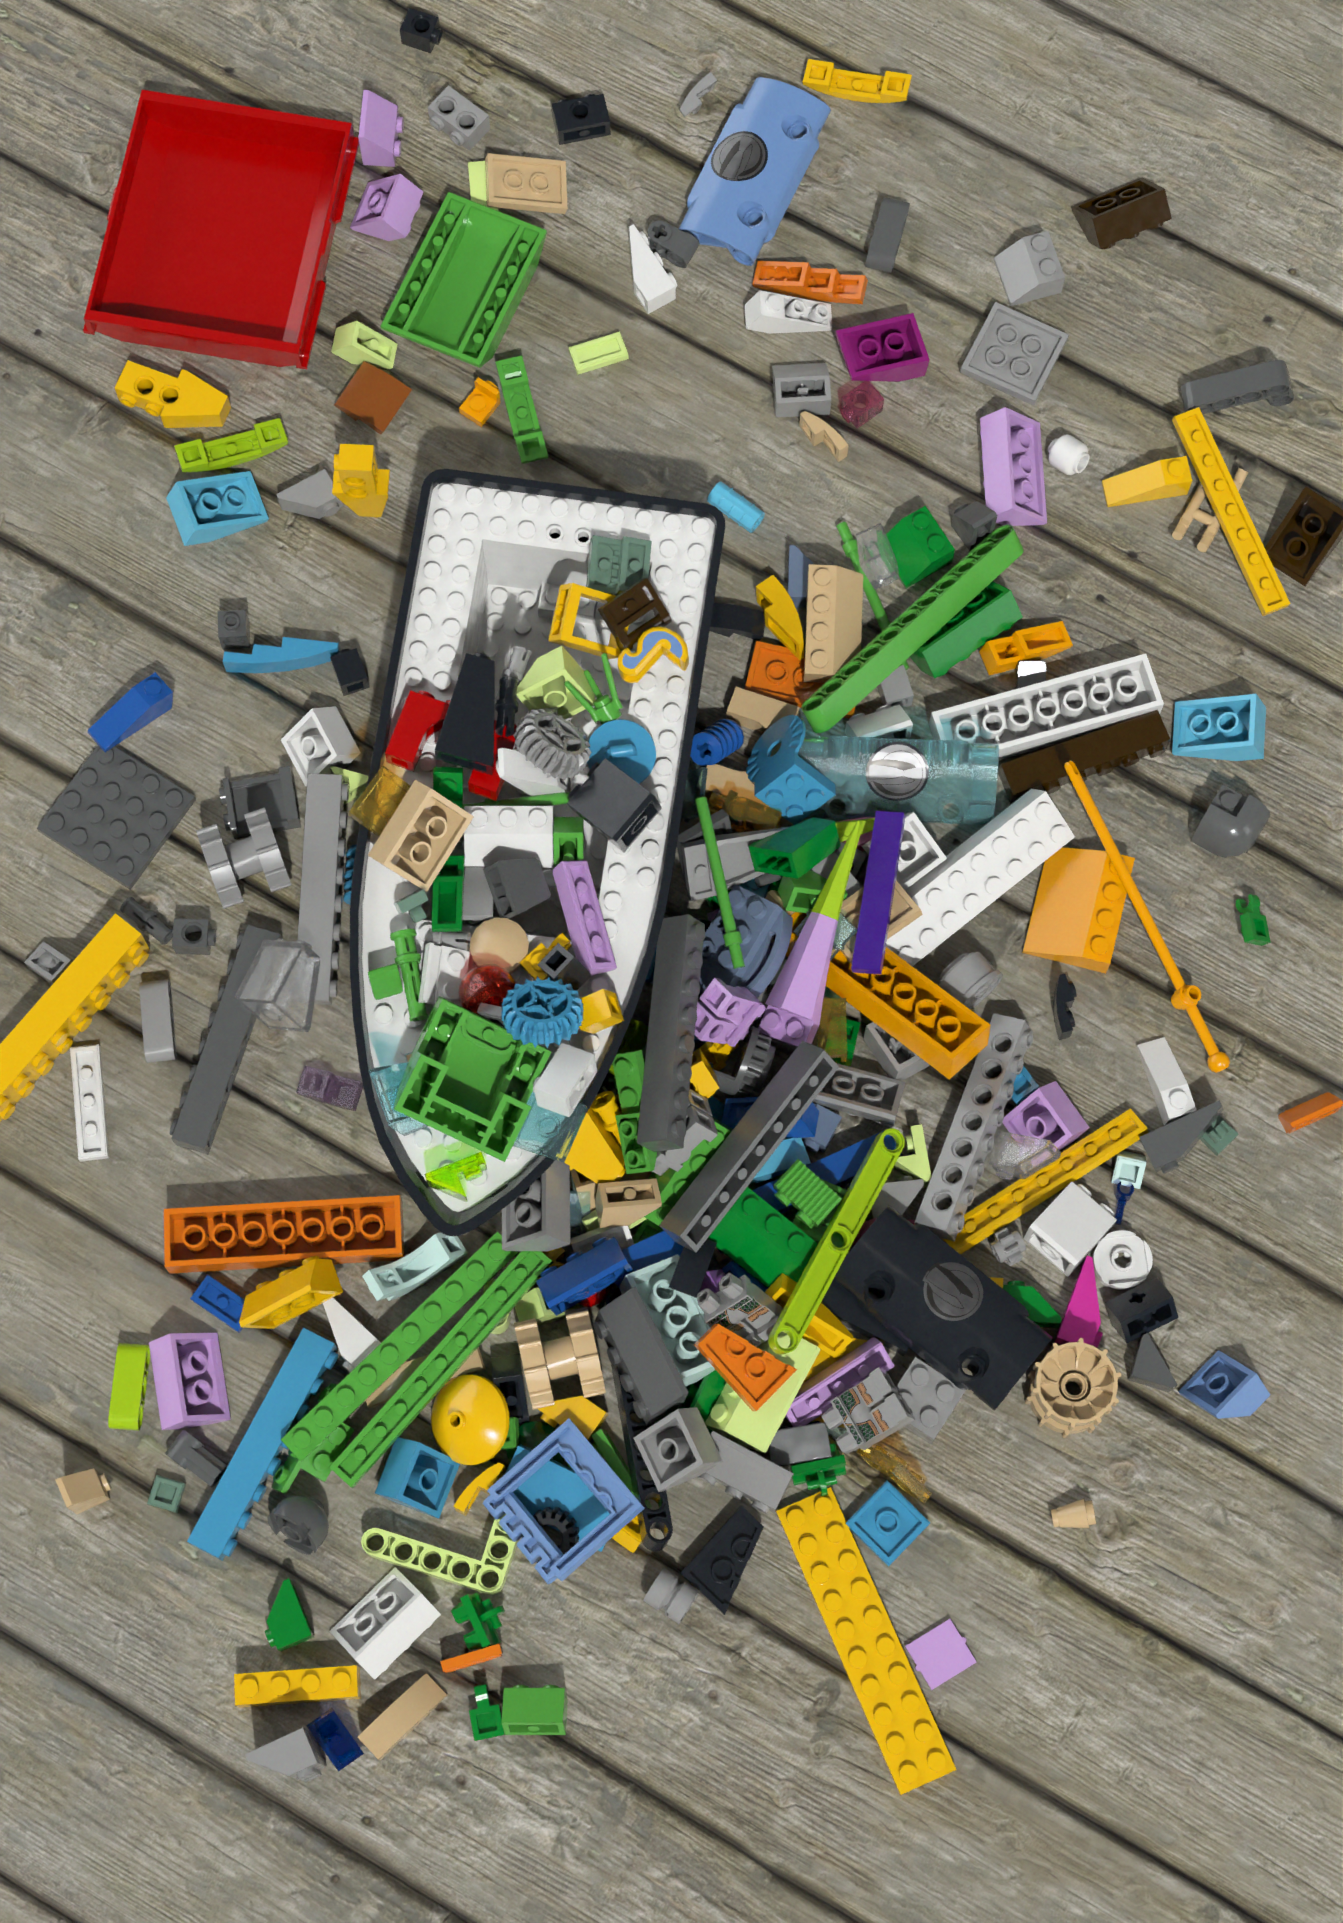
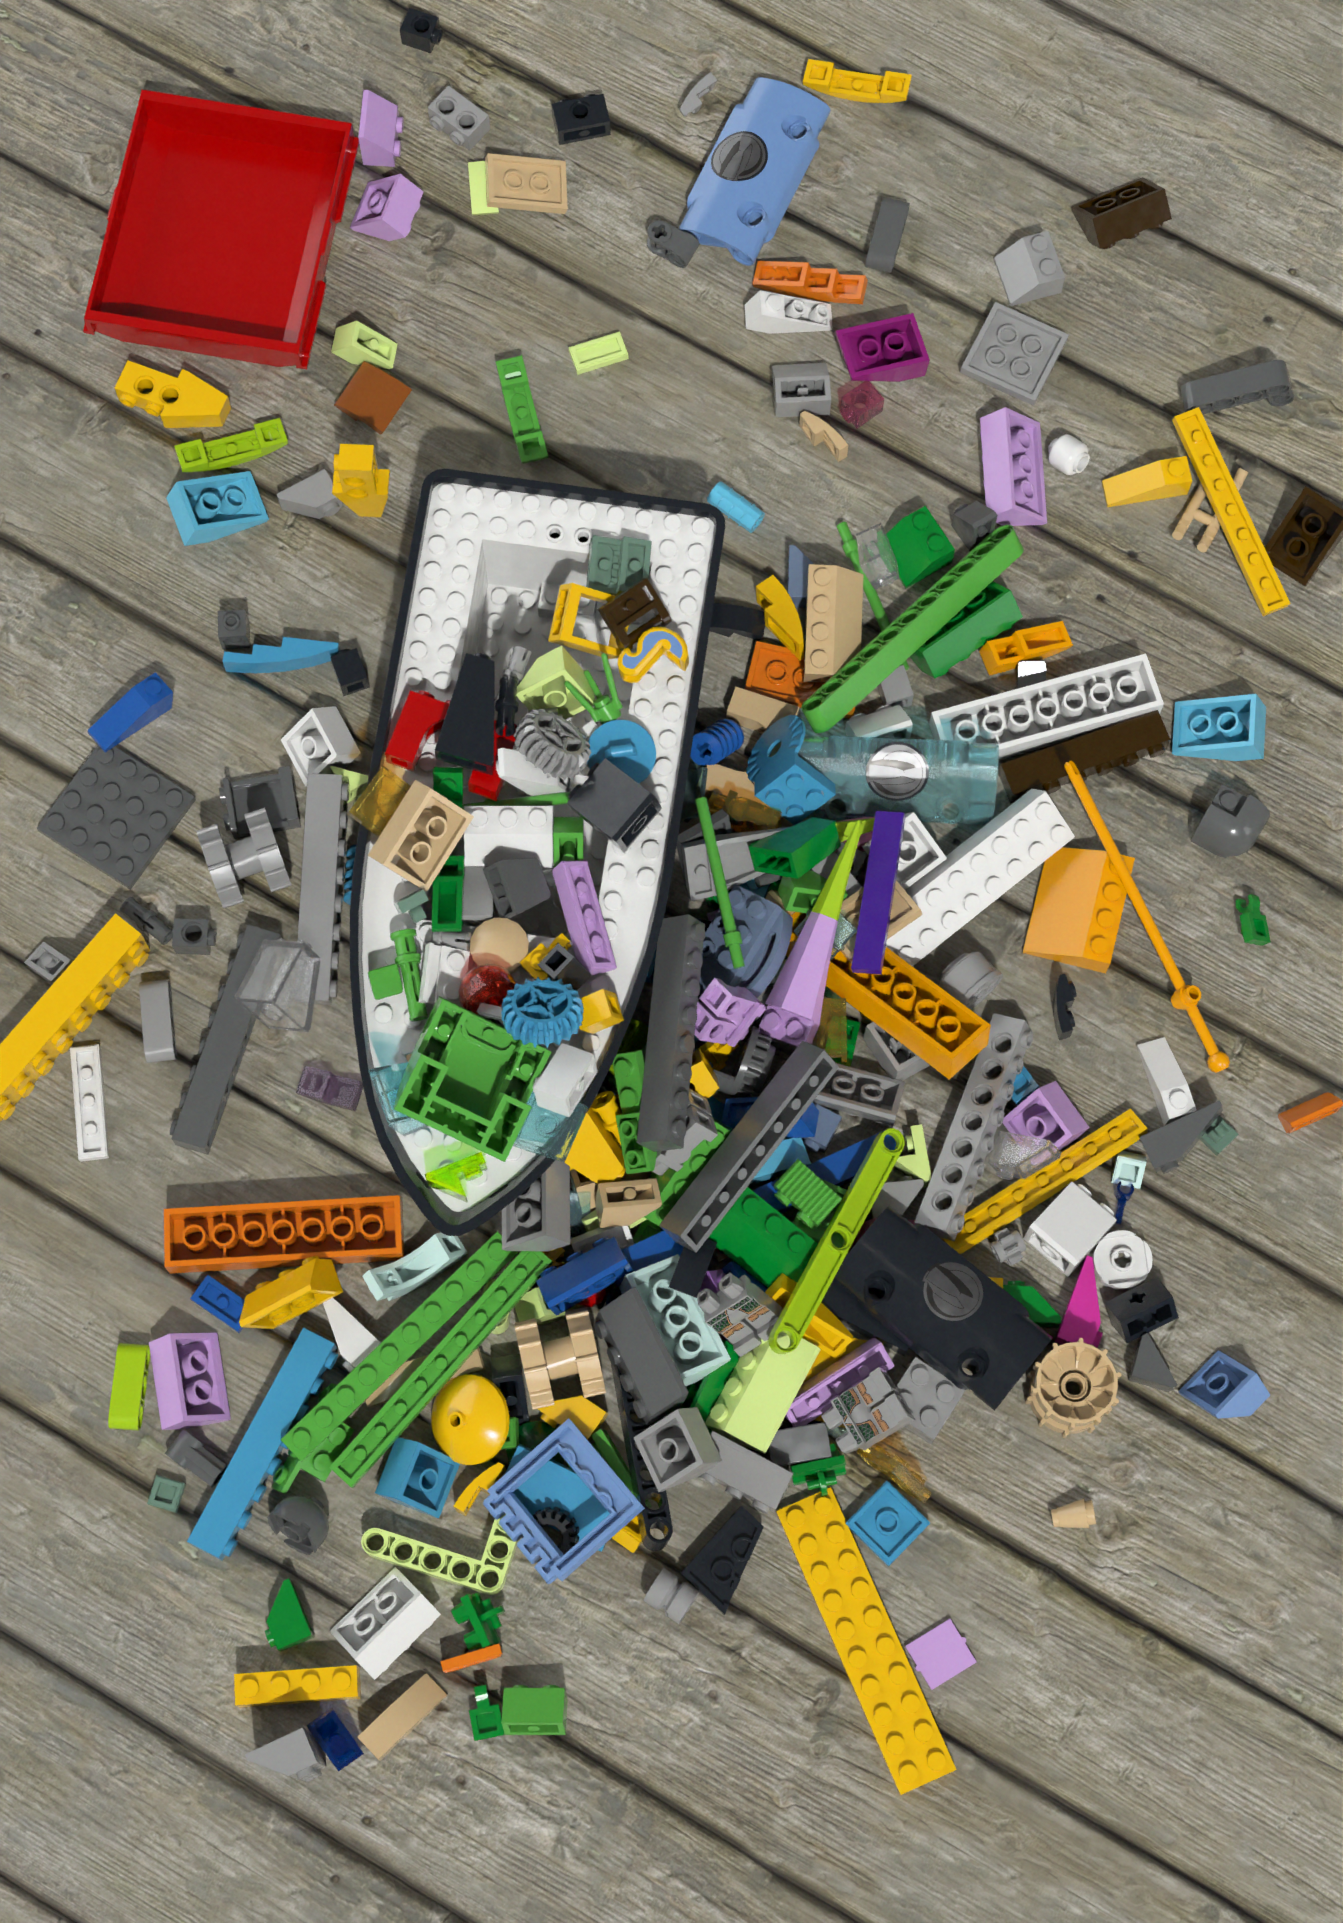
(84, 1490): tan slope -> none
(466, 281): bright green slope -> none
(481, 402): light orange bracket -> none
(650, 281): white slope -> none
(747, 1369): orange wing -> none

